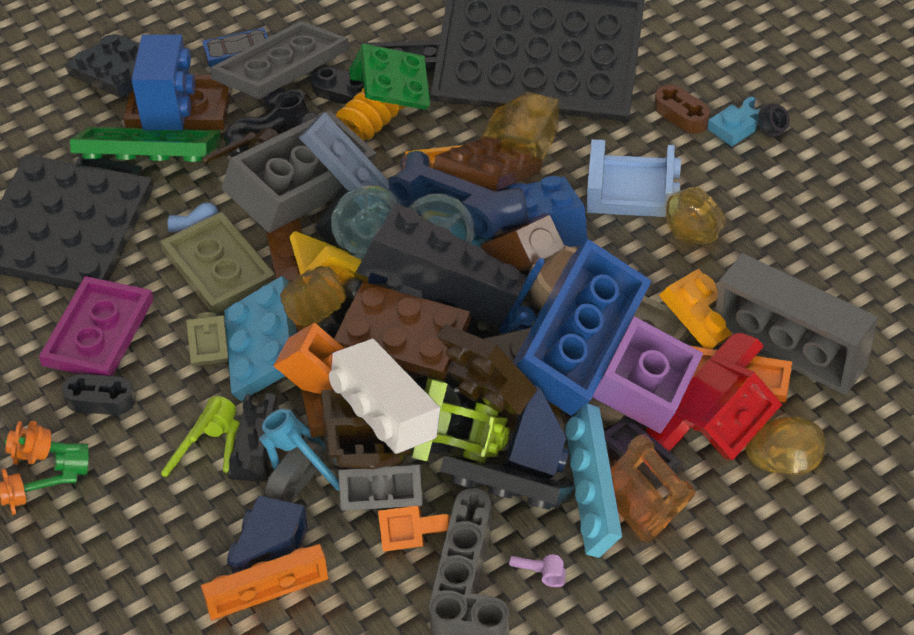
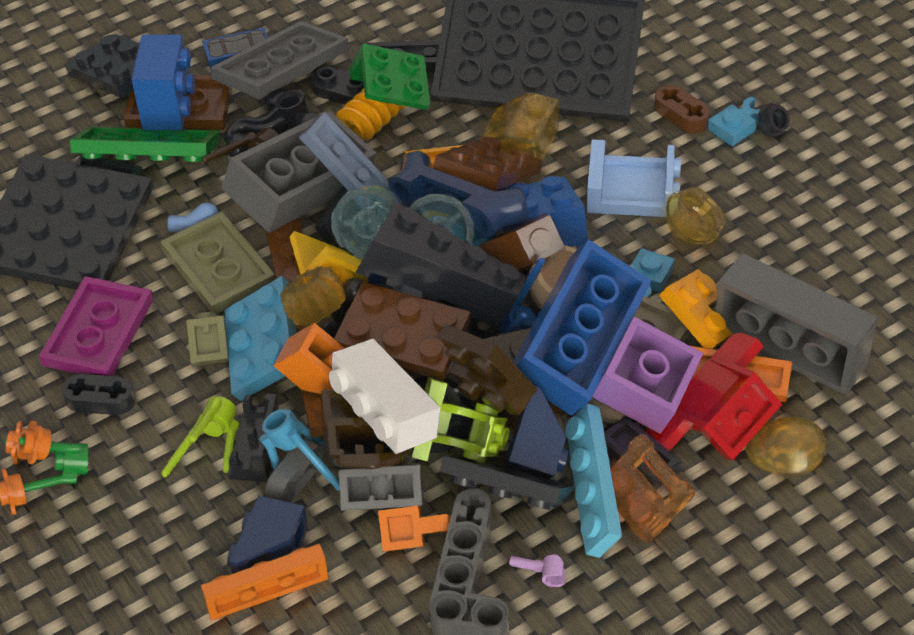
(654, 267): none -> dark azure plate

